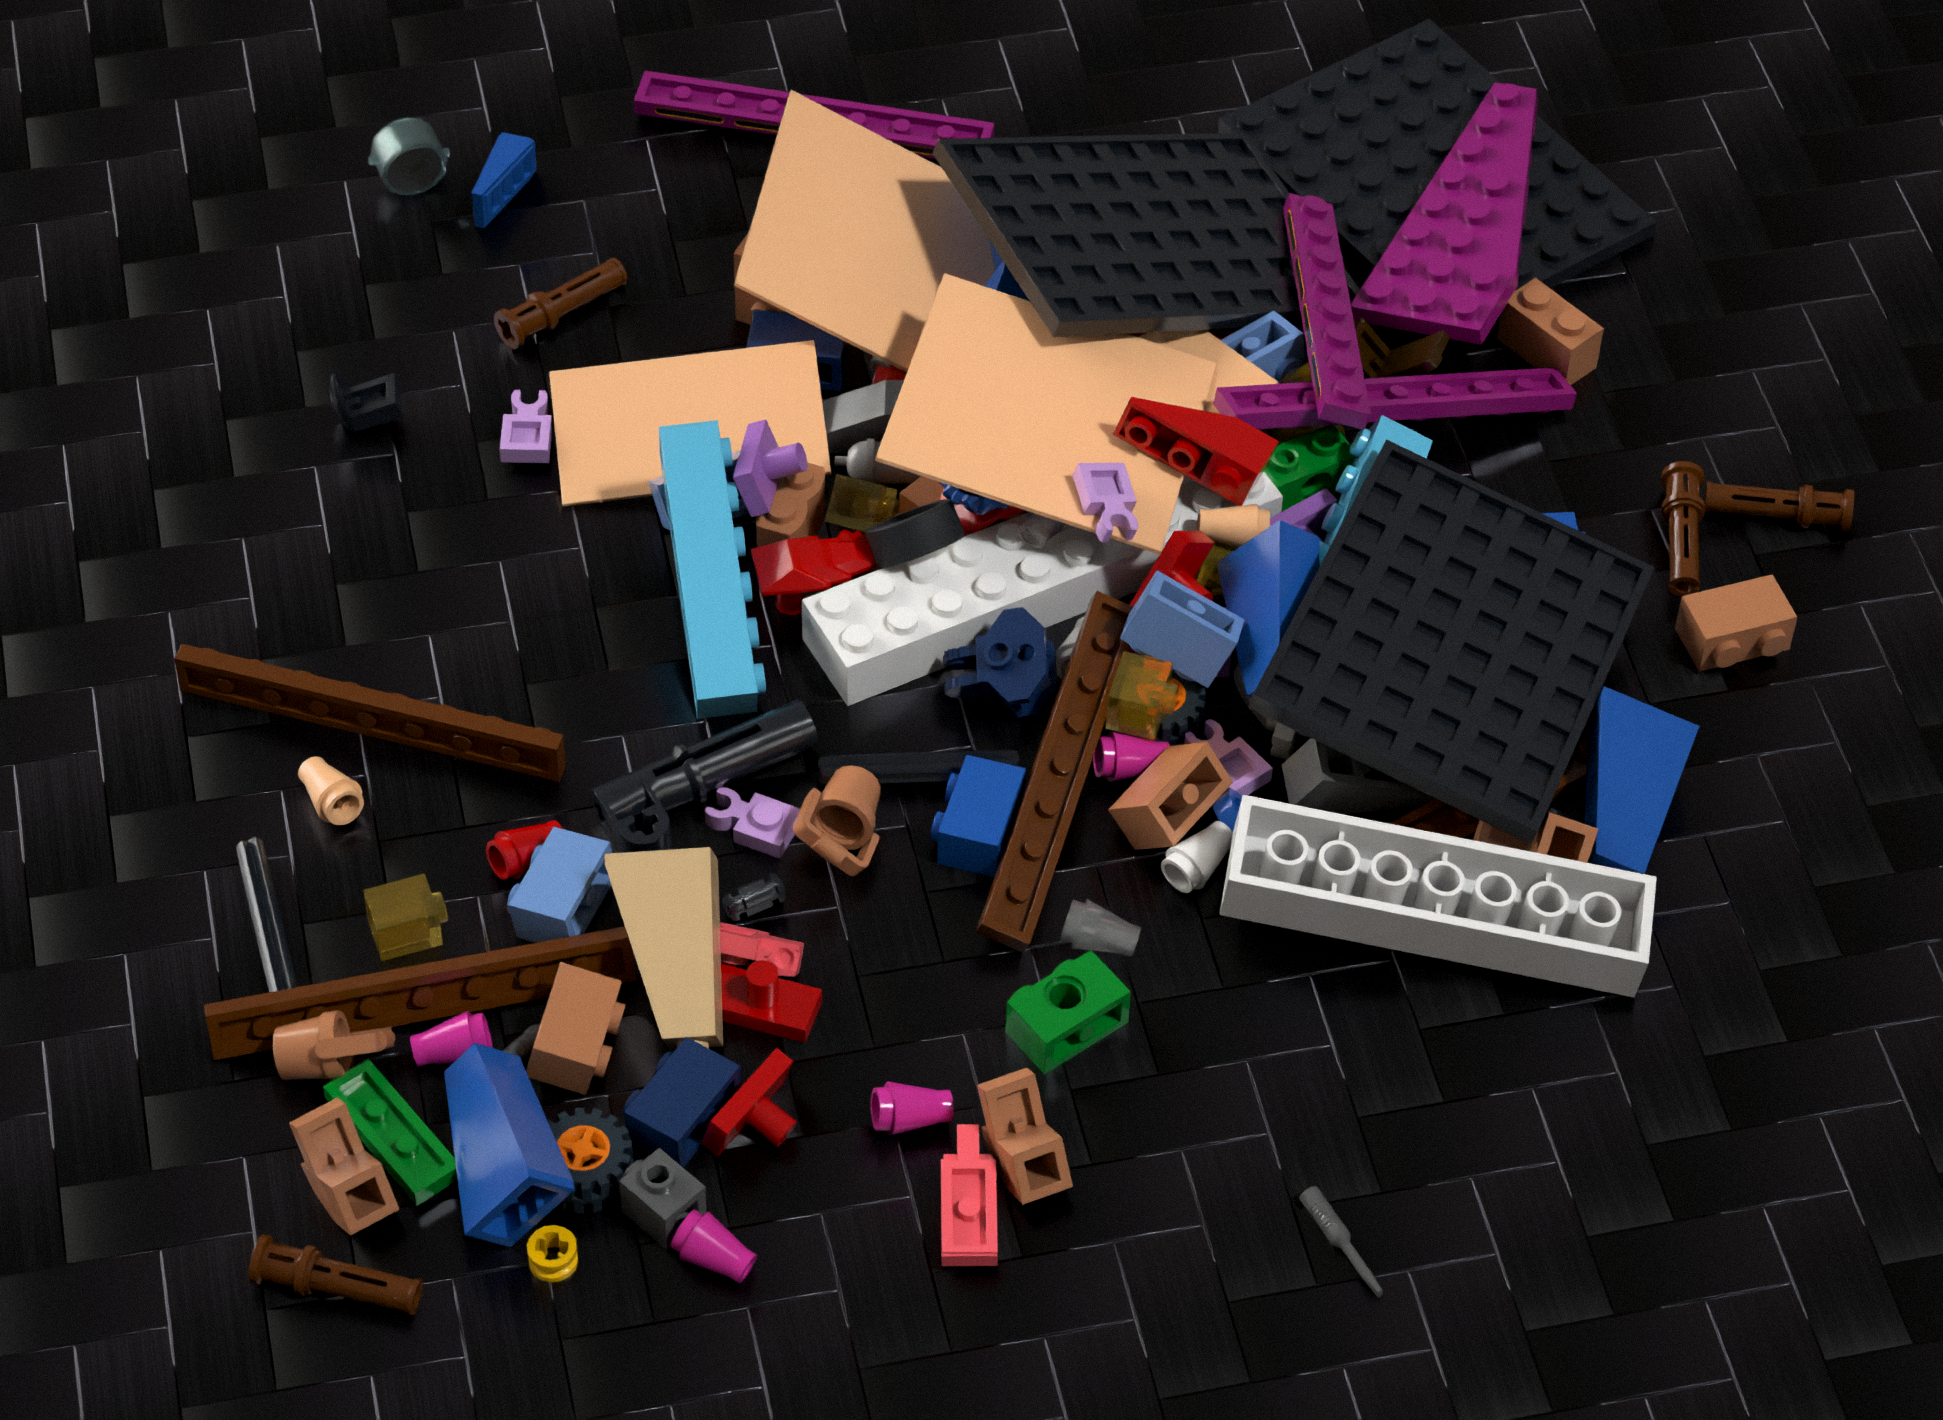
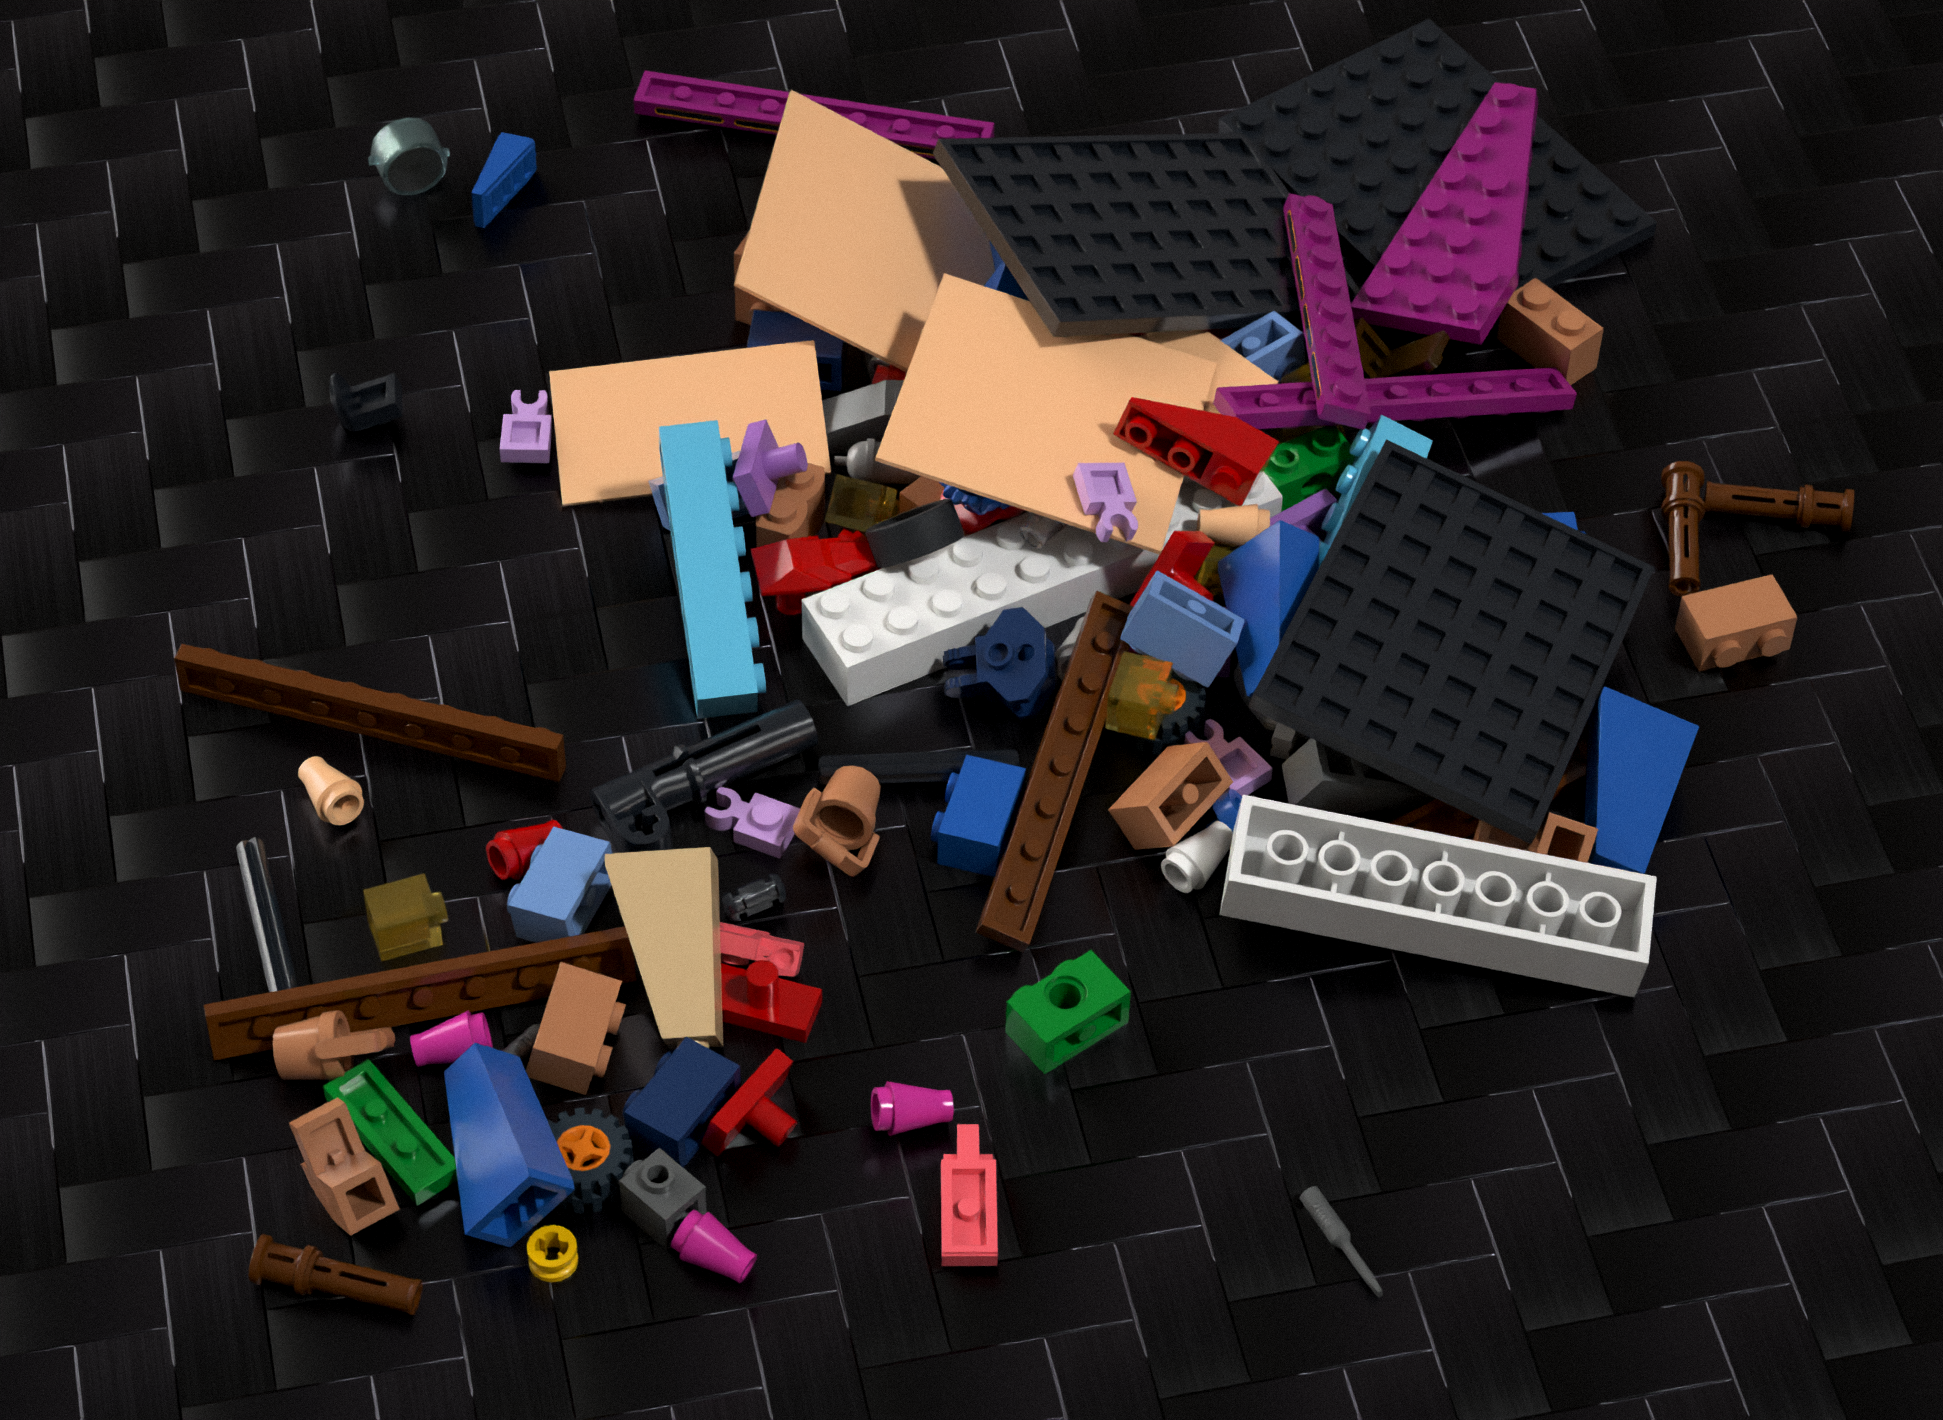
(544, 309): reddish brown pin -> none
(1025, 1148): nougat brick -> none
(1098, 929): clear cone -> none
(1124, 756): dark pink cone -> none

